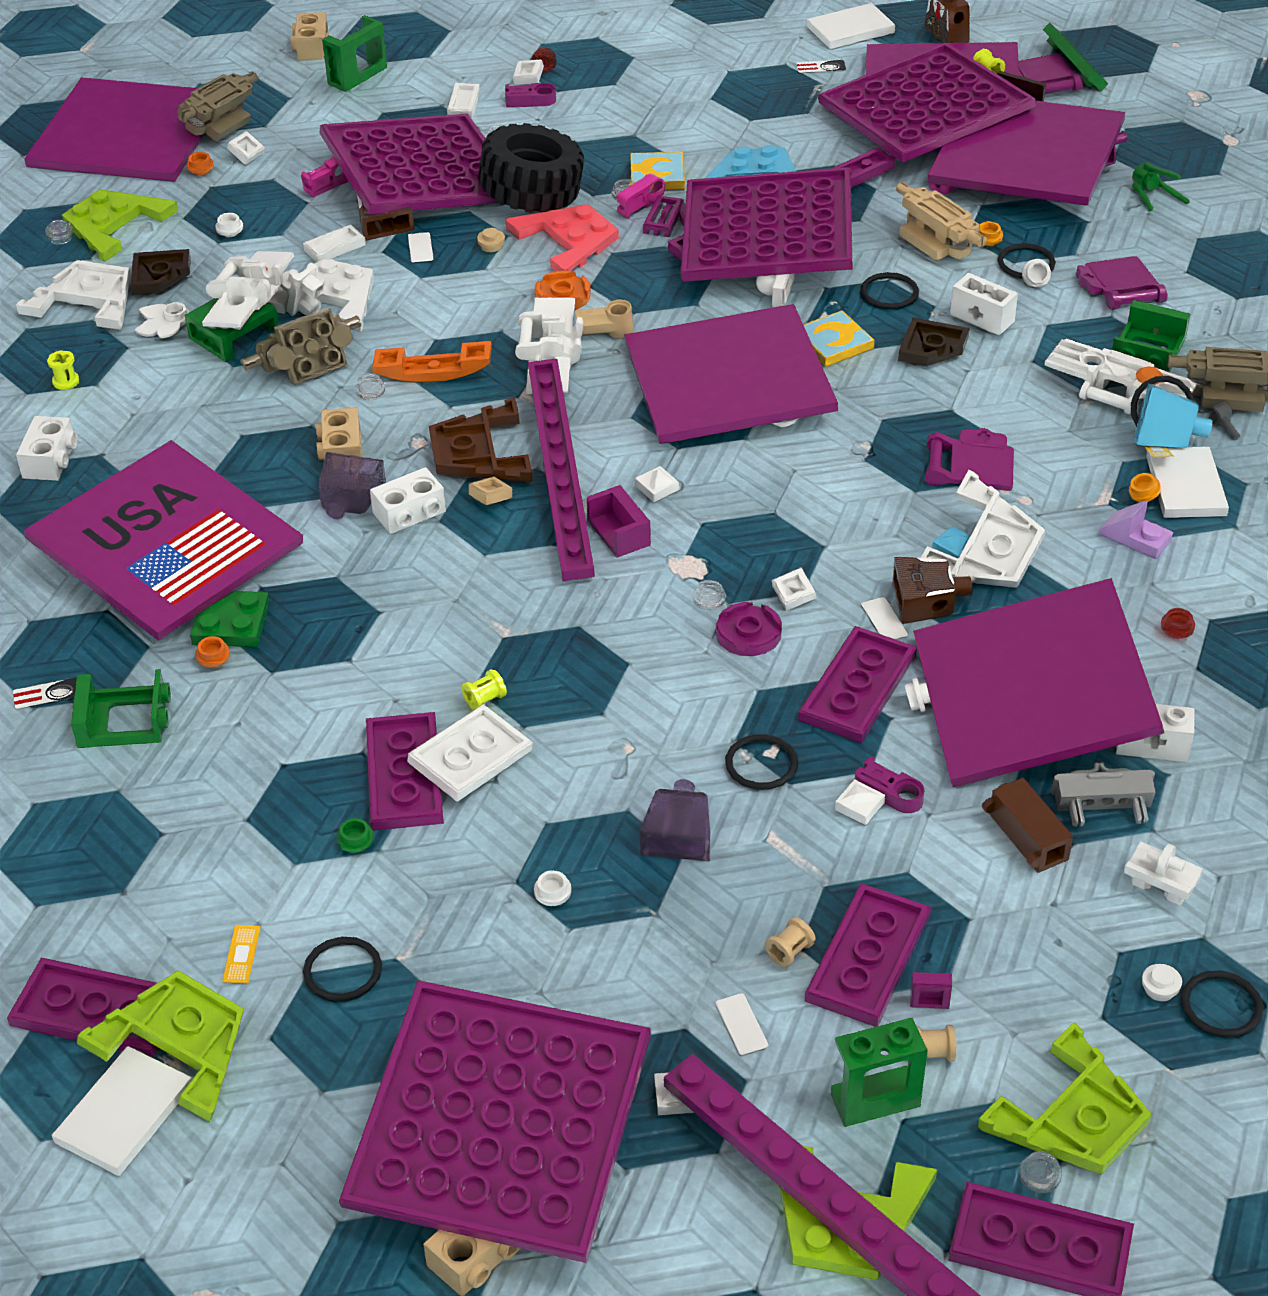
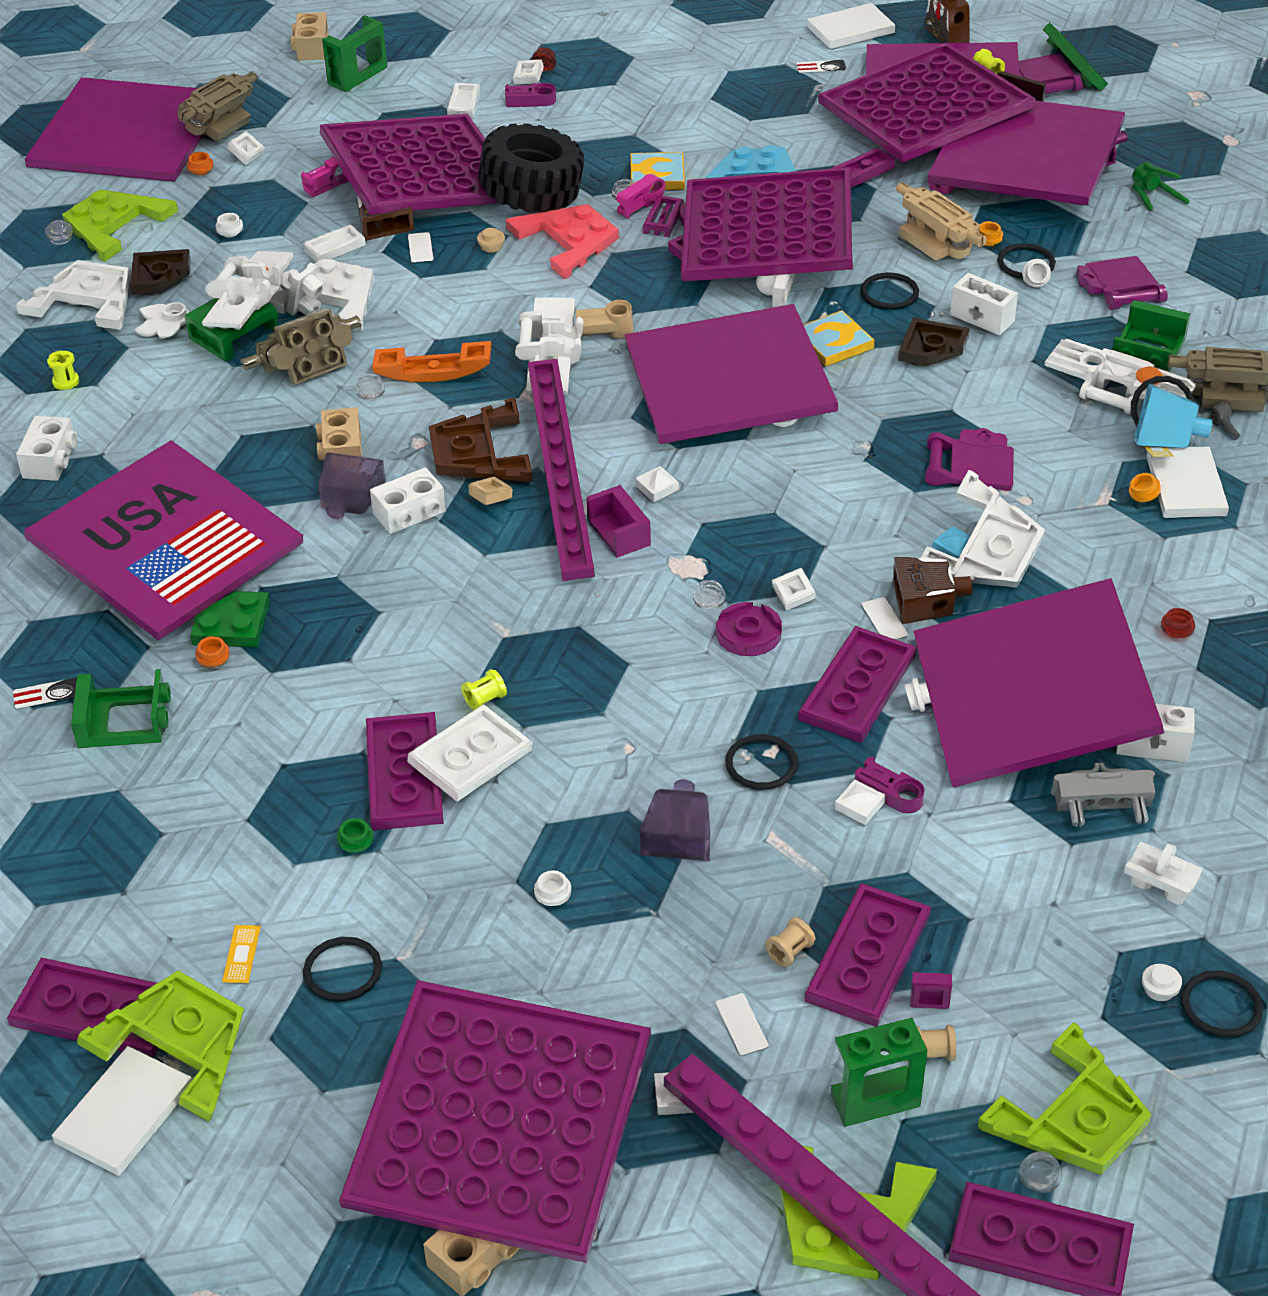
(564, 285): orange tile -> none
(1029, 824): reddish brown brick -> none
(1132, 530): lavender slope -> none

